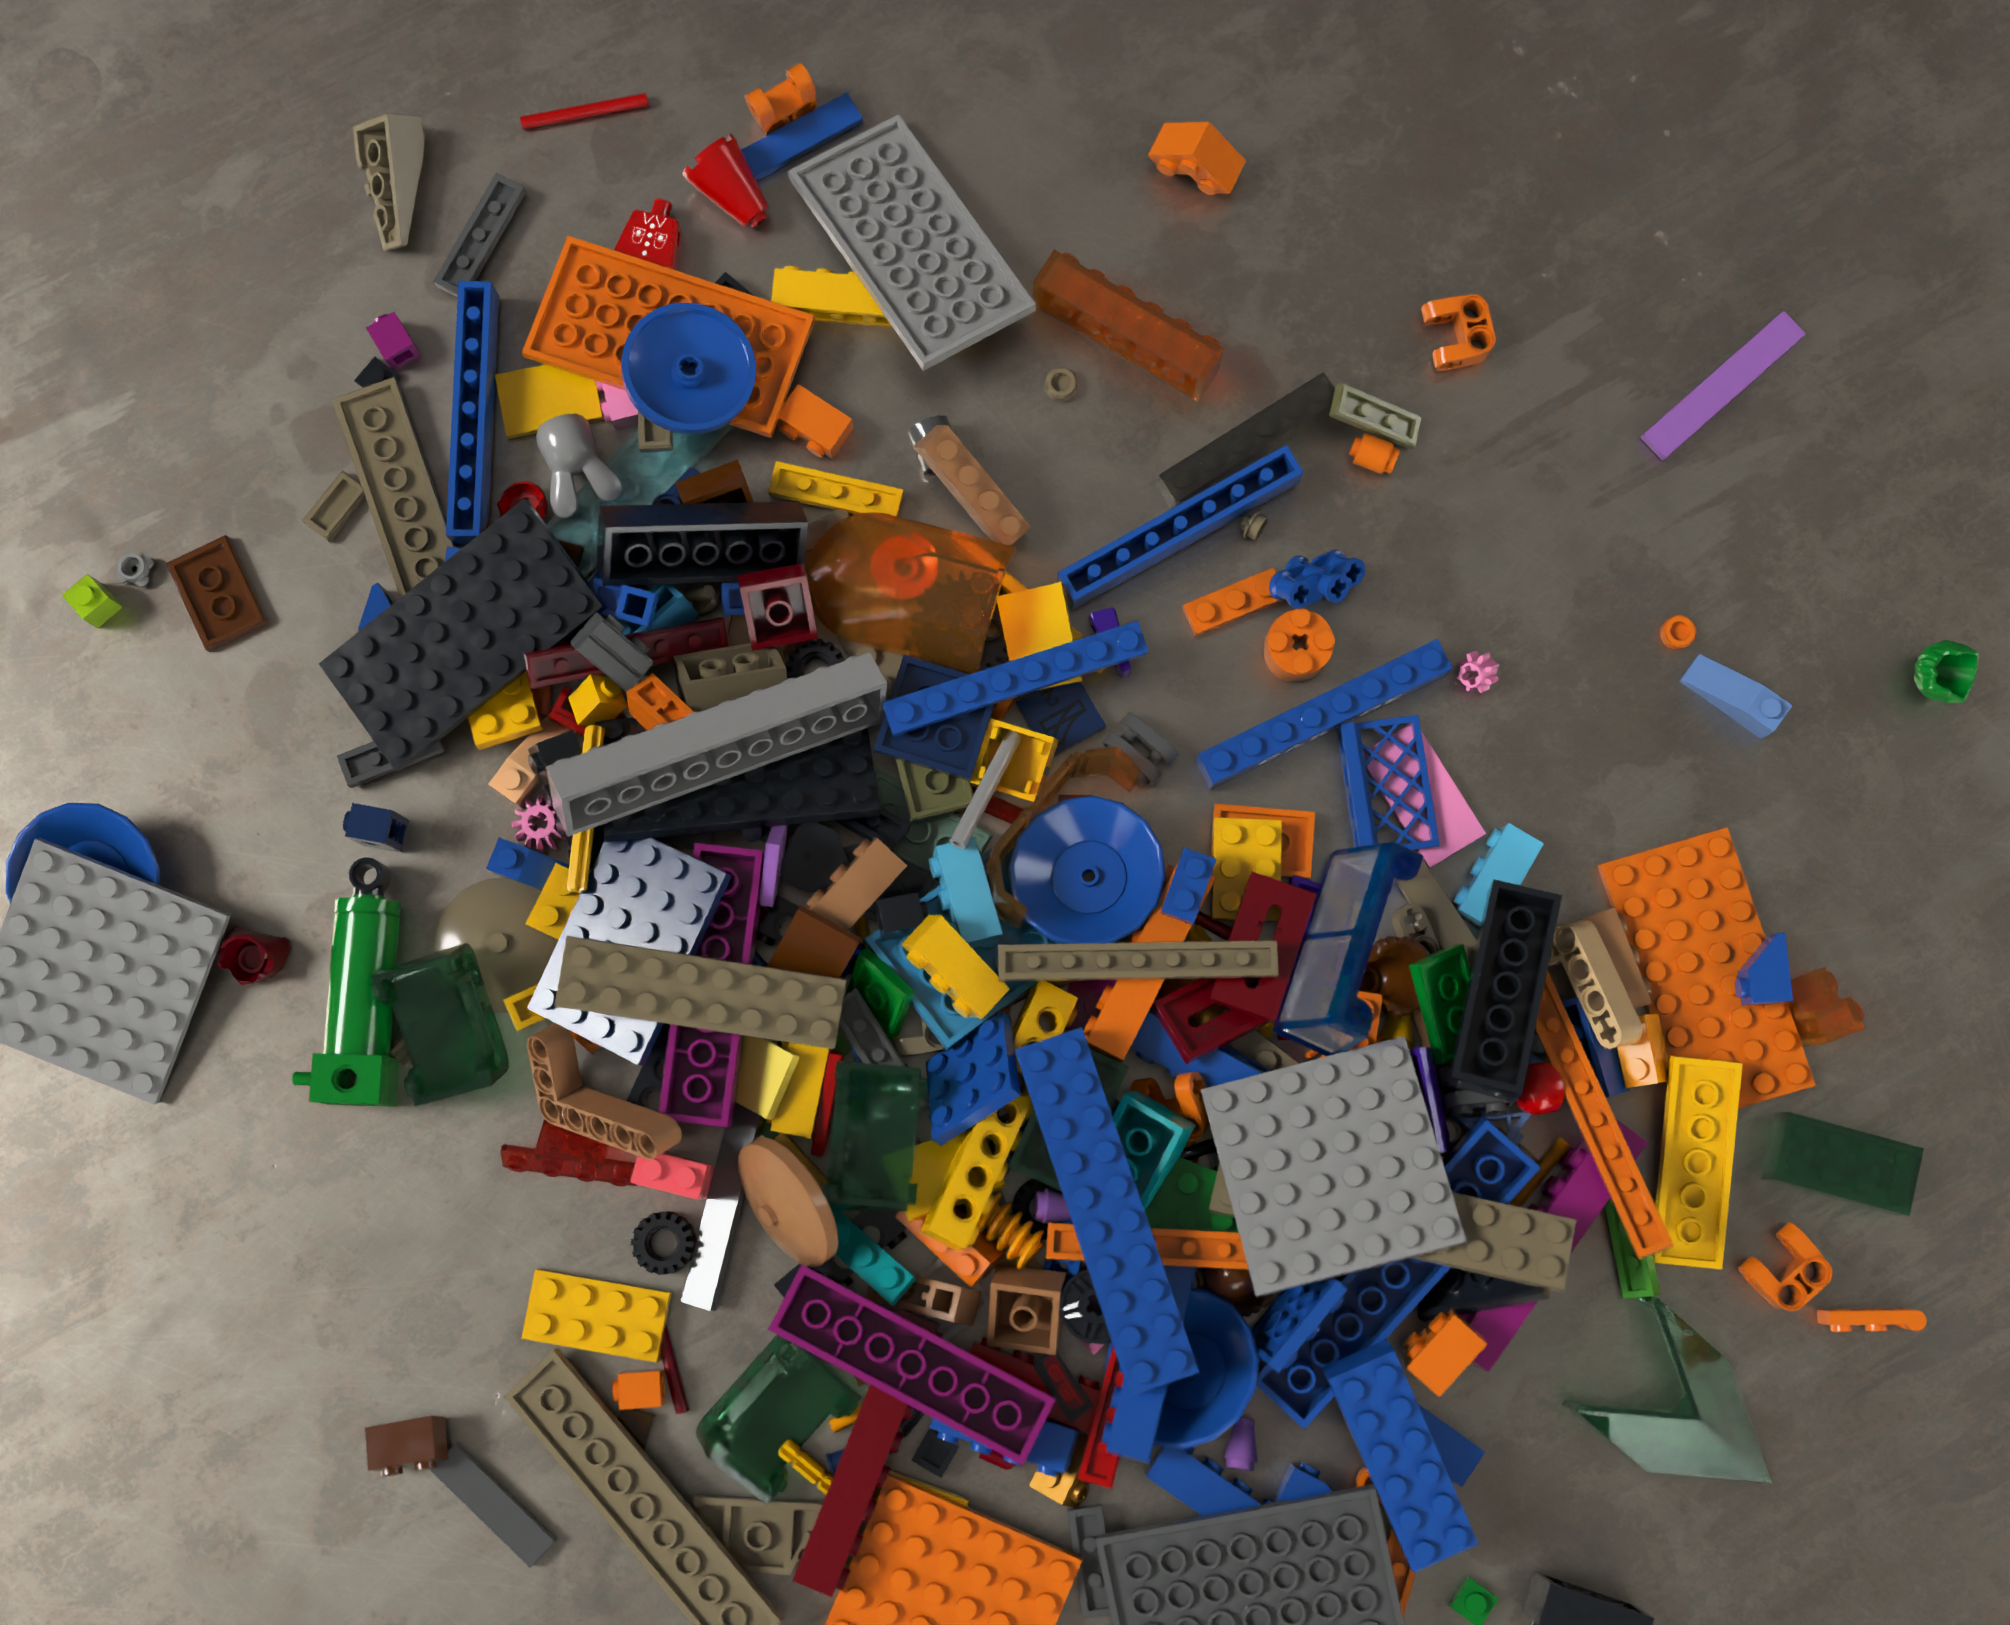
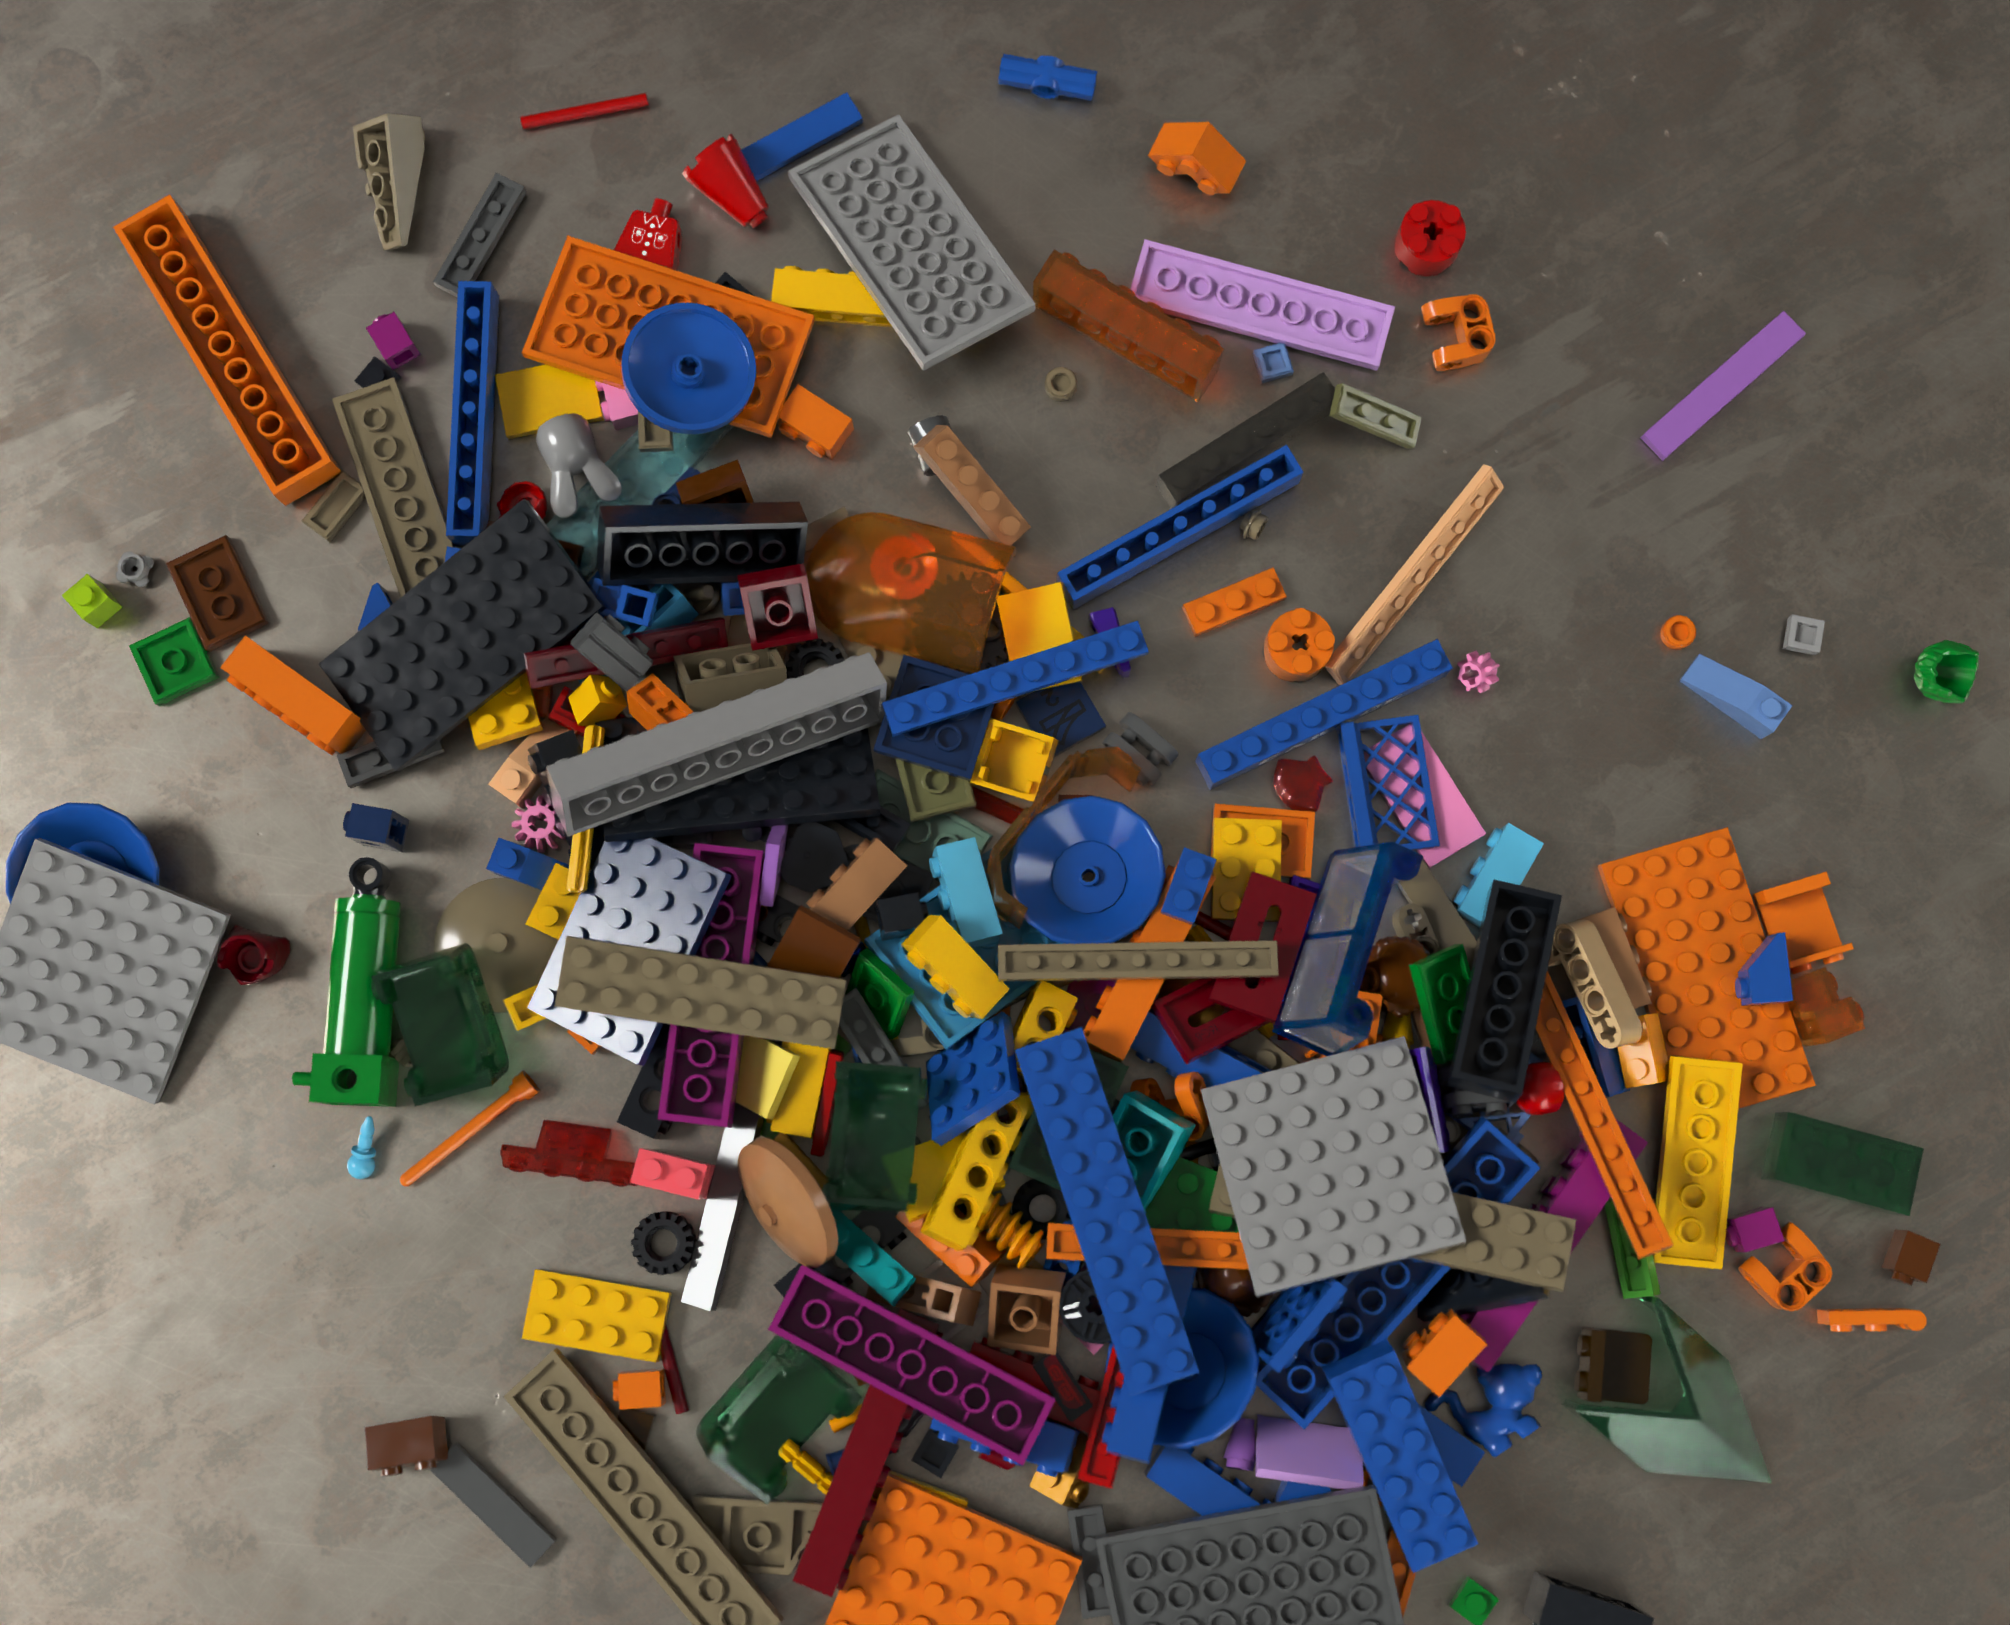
(173, 661): none -> green tile
(227, 350): none -> orange brick
(292, 698): none -> orange brick
(361, 1162): none -> medium azure bar
(521, 1088): none -> orange piece
(588, 1111): medium nougat beam -> none
(783, 102): orange piece -> none
(833, 490): yellow plate -> none
(985, 790): light grey piece -> none
(1047, 77): none -> blue piece
(1050, 1207): medium lavender cone -> none
(1263, 304): none -> lavender plate
(1273, 362): none -> medium blue tile
(1300, 783): none -> clear red animal
(1308, 582): blue axle -> none
(1310, 1456): none -> lavender tile
(1374, 453): orange brick -> none
(1414, 575): none -> light nougat tile
(1426, 221): none -> red brick
(1509, 1391): none -> blue animal
(1546, 1164): light orange bar -> none
(1613, 1366): none -> dark brown bracket
(1753, 1230): none -> magenta brick
(1804, 634): none -> light grey plate
(1805, 917): none -> orange panel
(1910, 1257): none -> reddish brown brick

